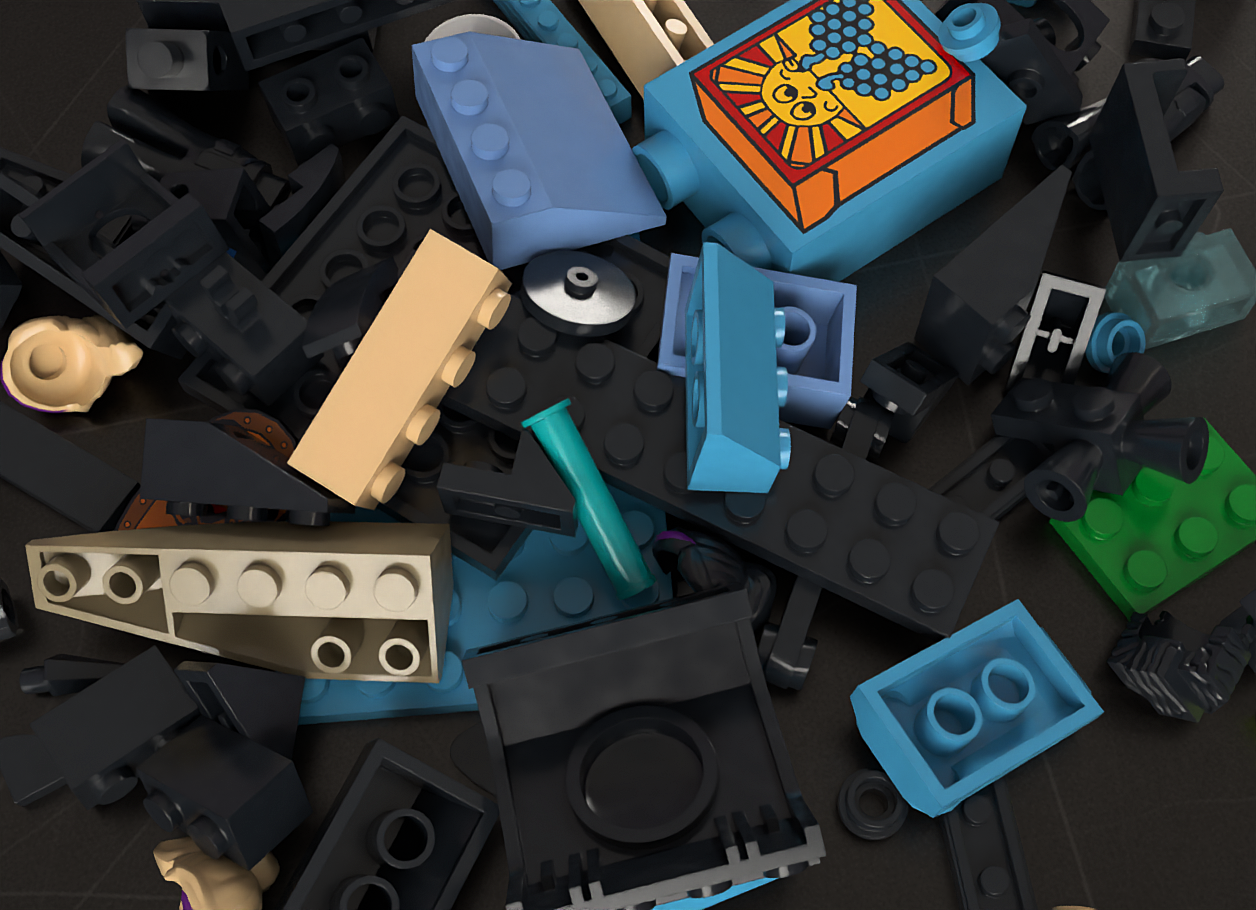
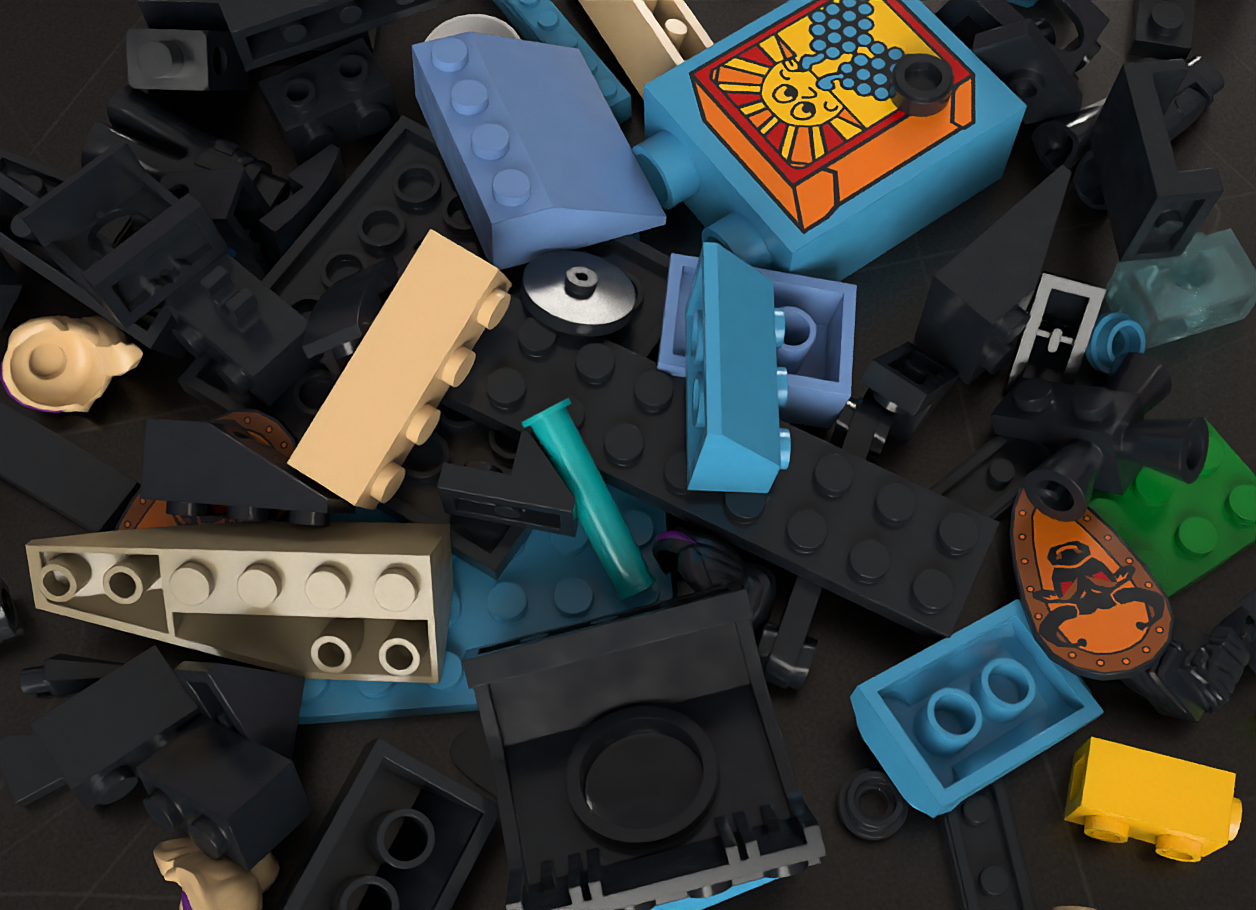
(921, 85): none -> black tile
(970, 31): dark azure plate -> none
(1087, 594): none -> shield
(1153, 799): none -> yellow brick

